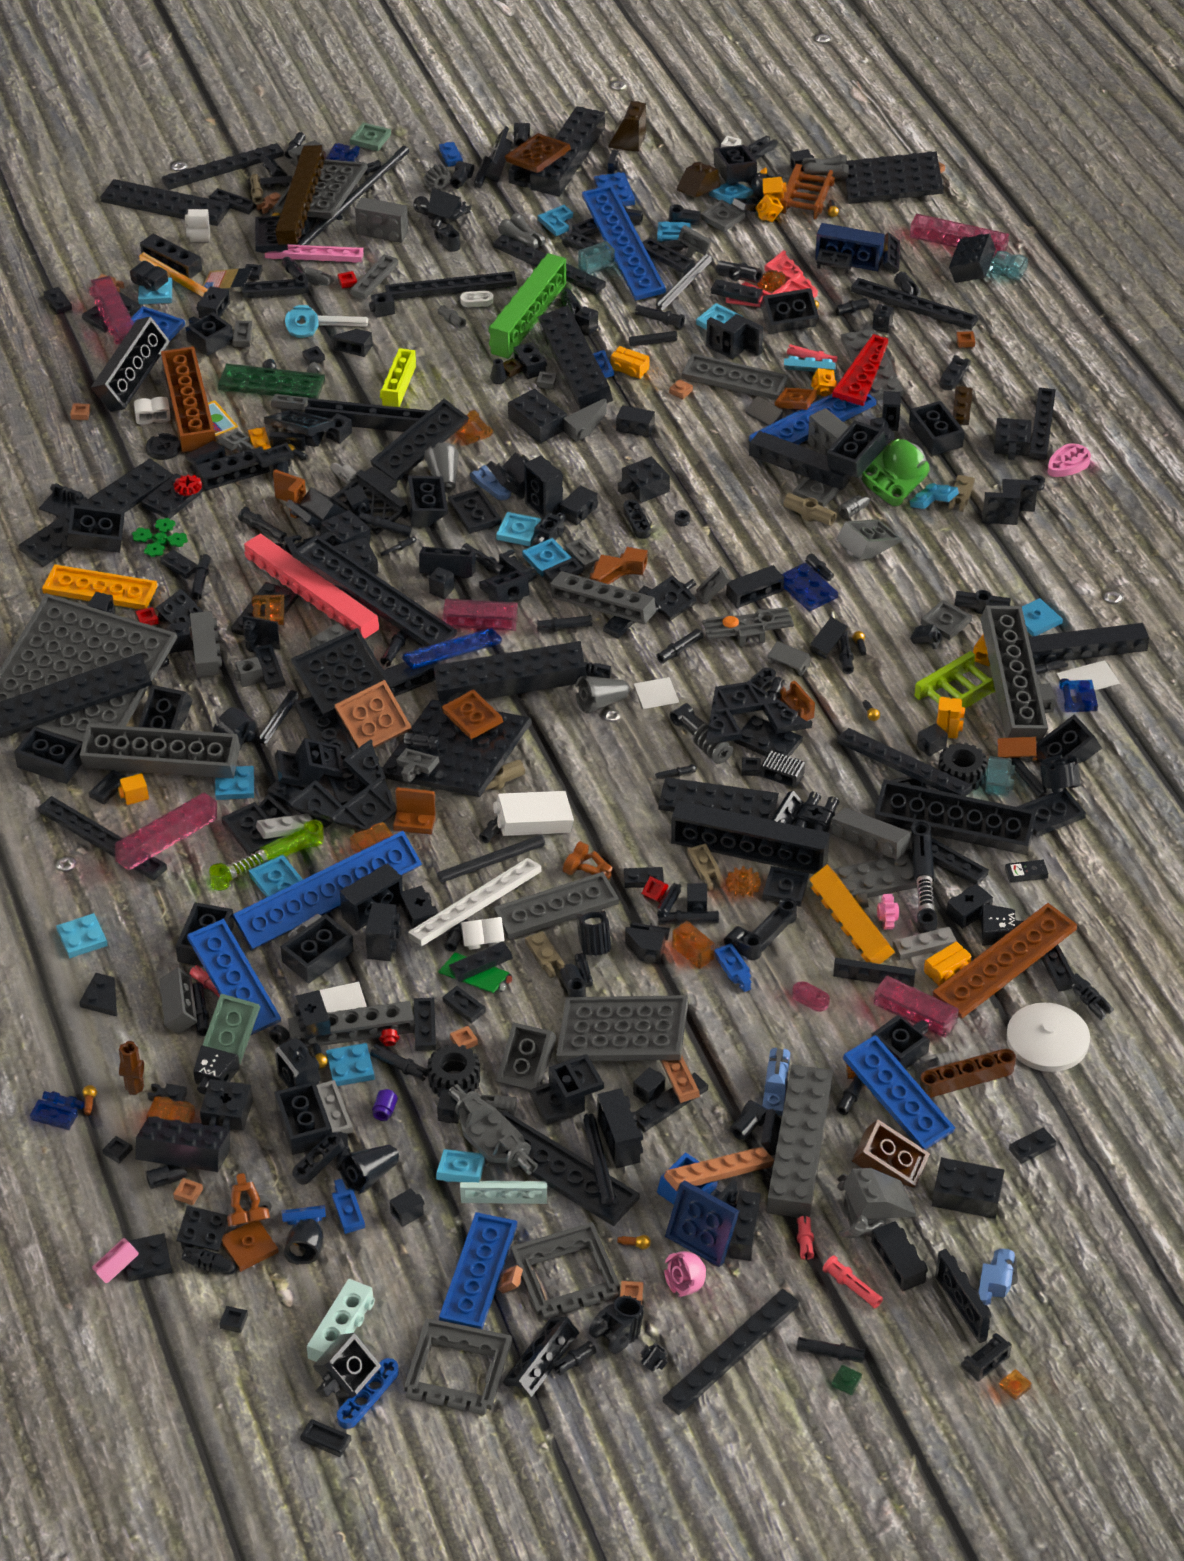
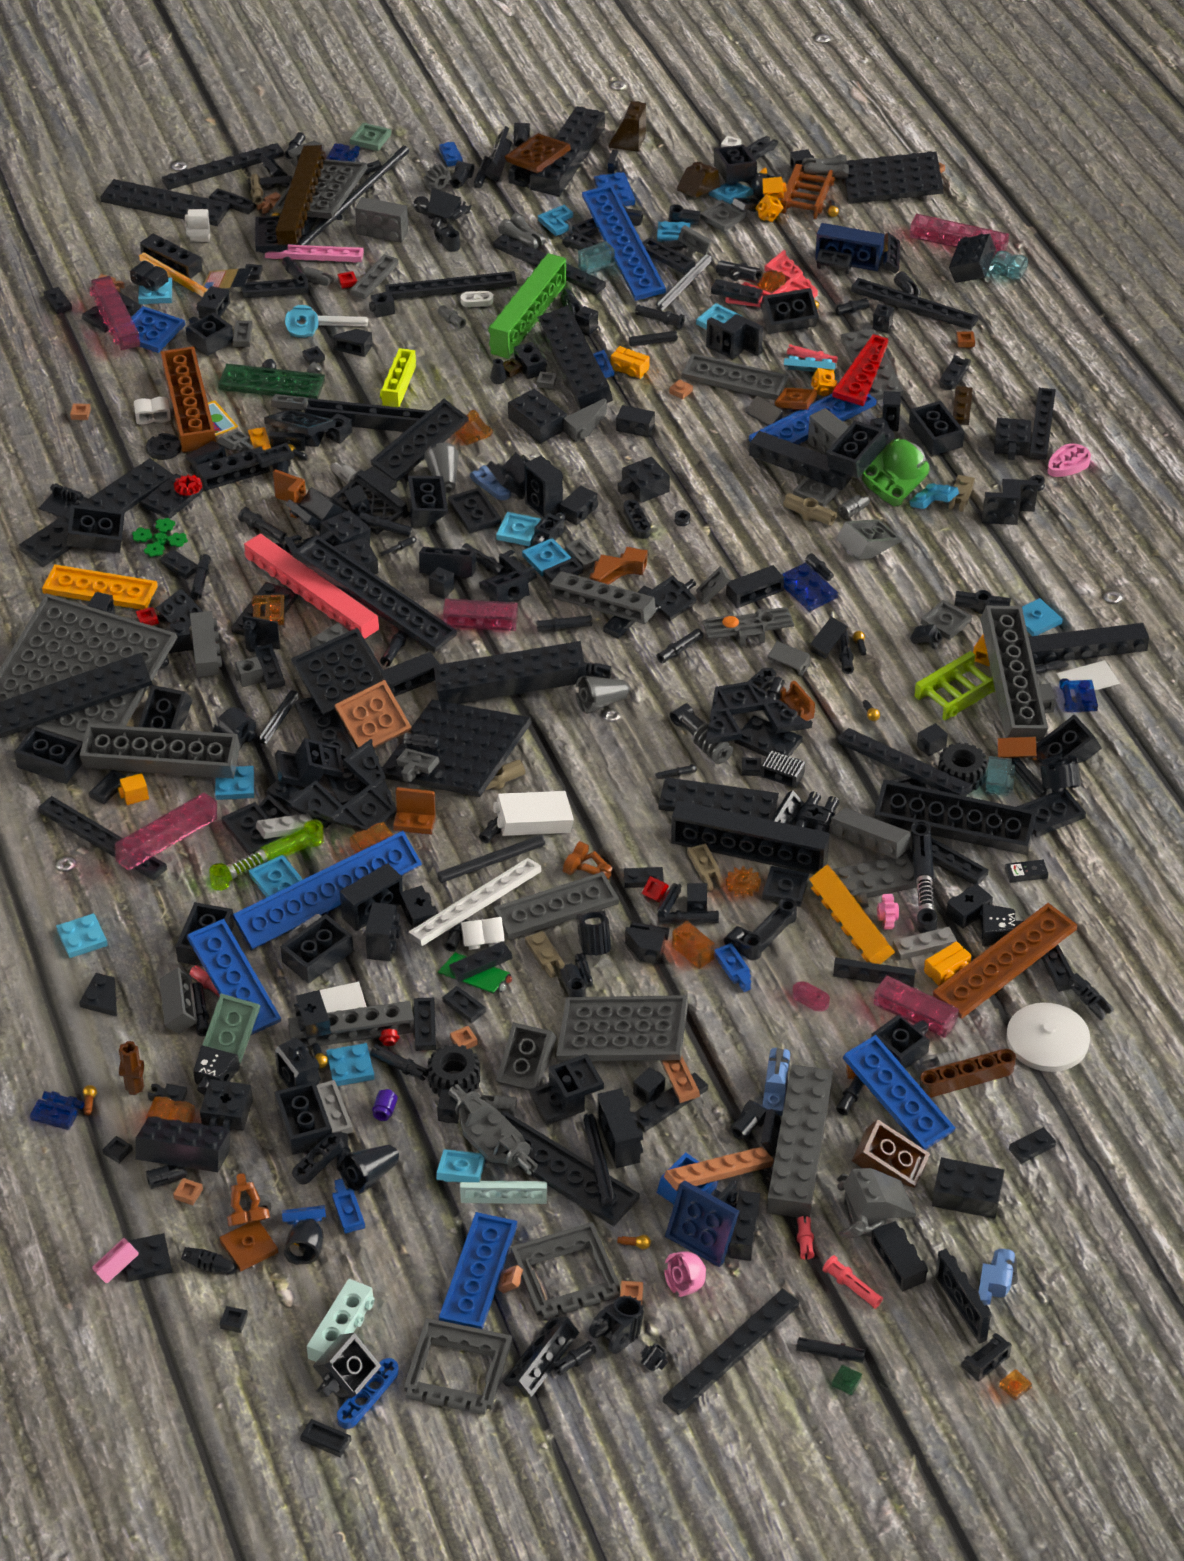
(130, 364): black brick -> none
(202, 1229): black hinge -> none
(279, 1034): black bush -> none
(407, 1207): black brick -> none
(451, 648): clear blue tile -> none
(472, 714): dark orange plate -> none
(656, 693): white sticker -> none
(949, 716): light orange brick -> none

